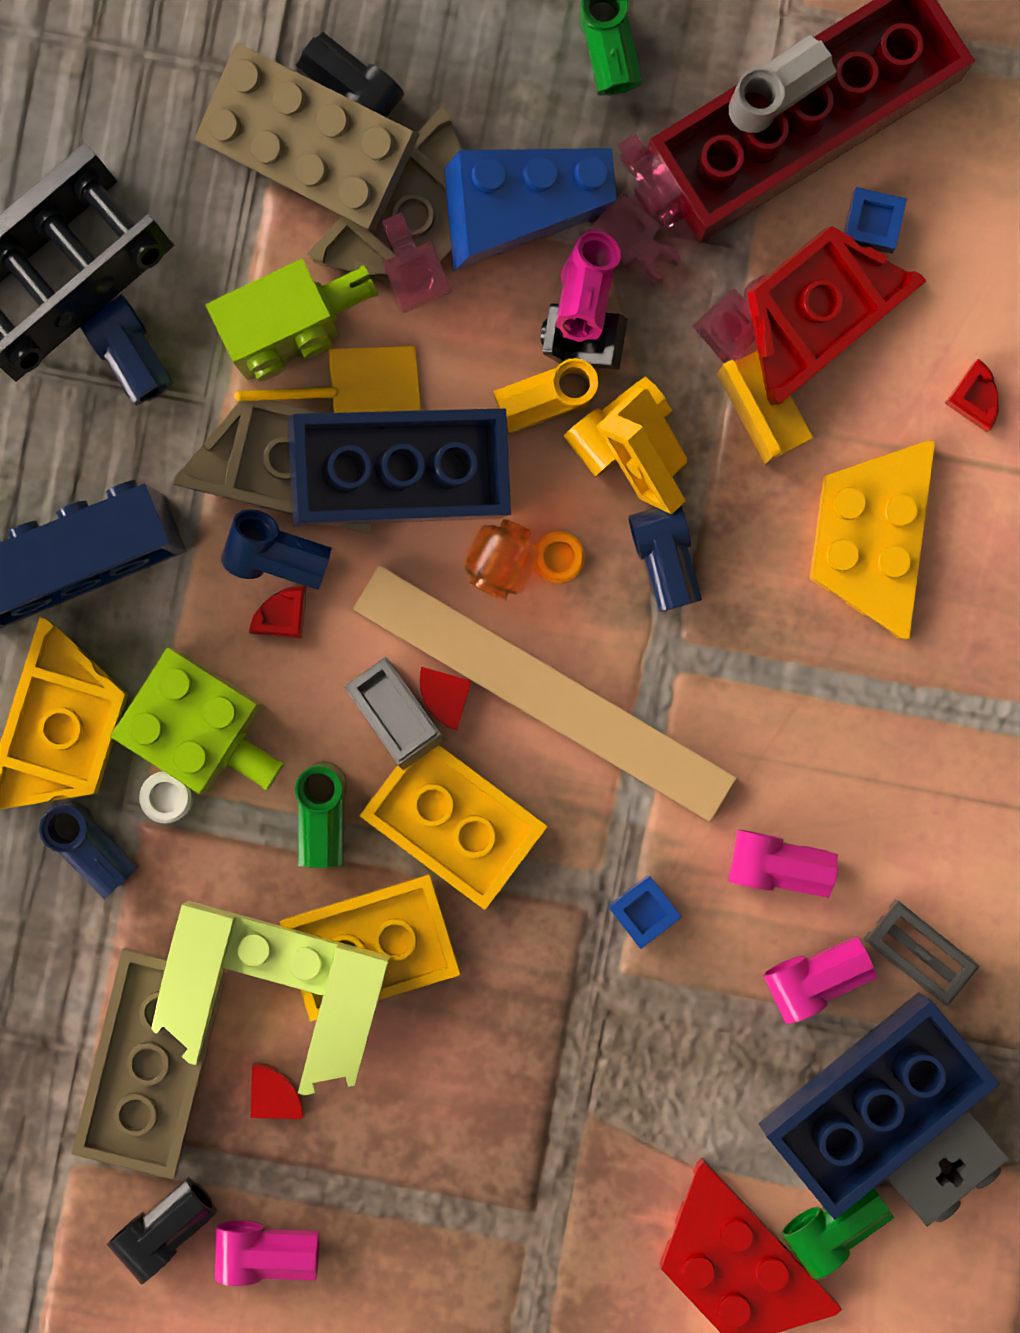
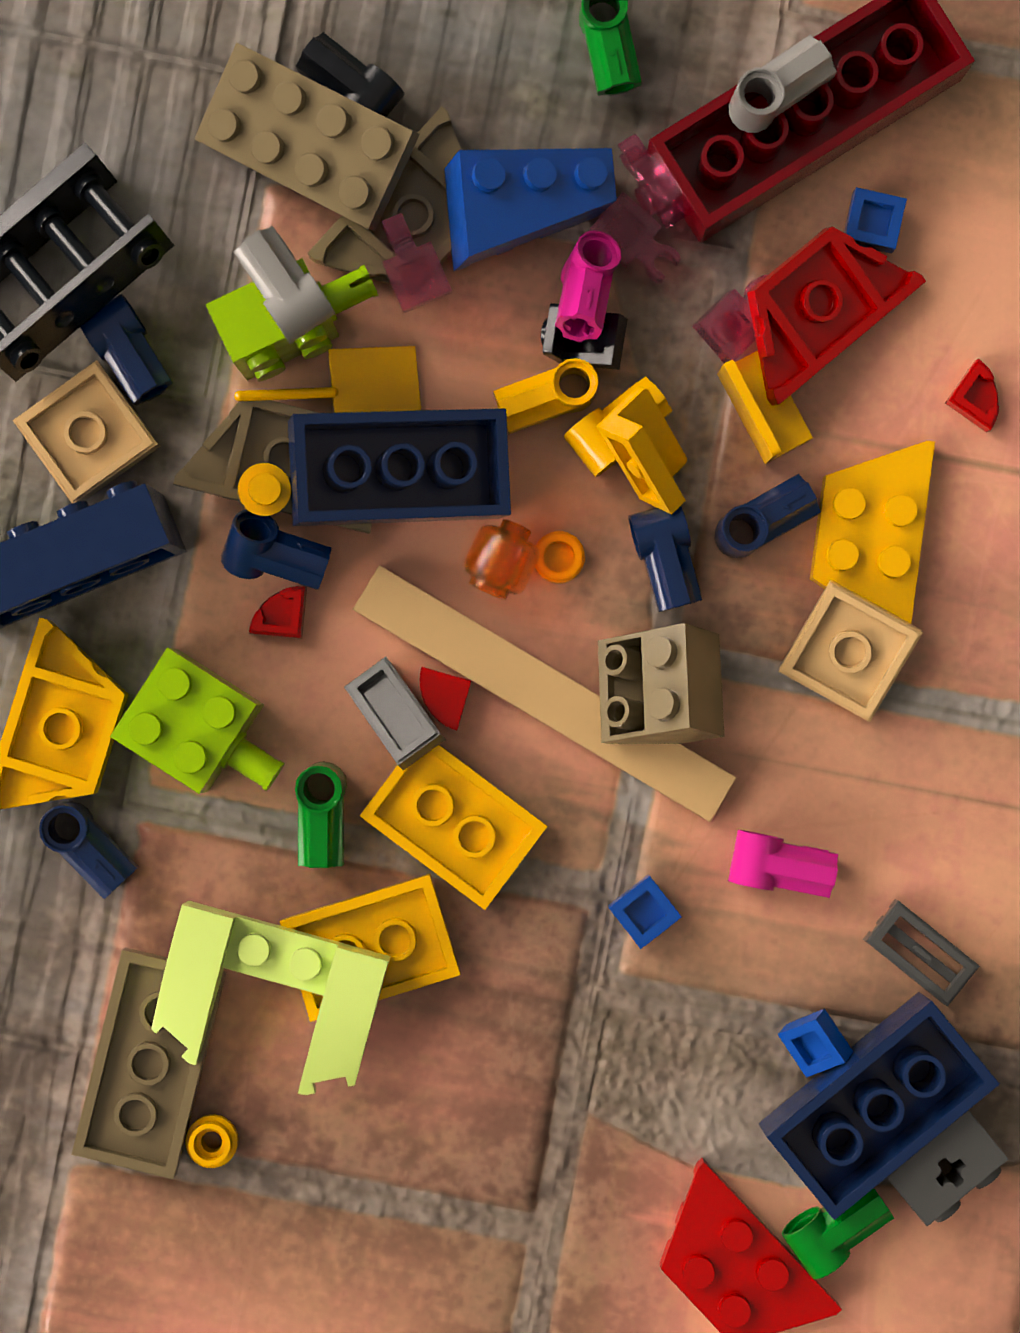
(86, 433): none -> tan plate
(152, 1238): black piece -> none
(165, 798): white tile -> none
(207, 1156): none -> yellow plate
(250, 1253): dark pink piece -> none
(264, 489): none -> yellow plate
(274, 1094): red tile -> none
(289, 294): none -> light grey piece
(661, 686): none -> dark tan slope
(769, 516): none -> dark blue piece
(806, 984): dark pink piece -> none
(815, 1043): none -> blue plate
(850, 650): none -> tan plate

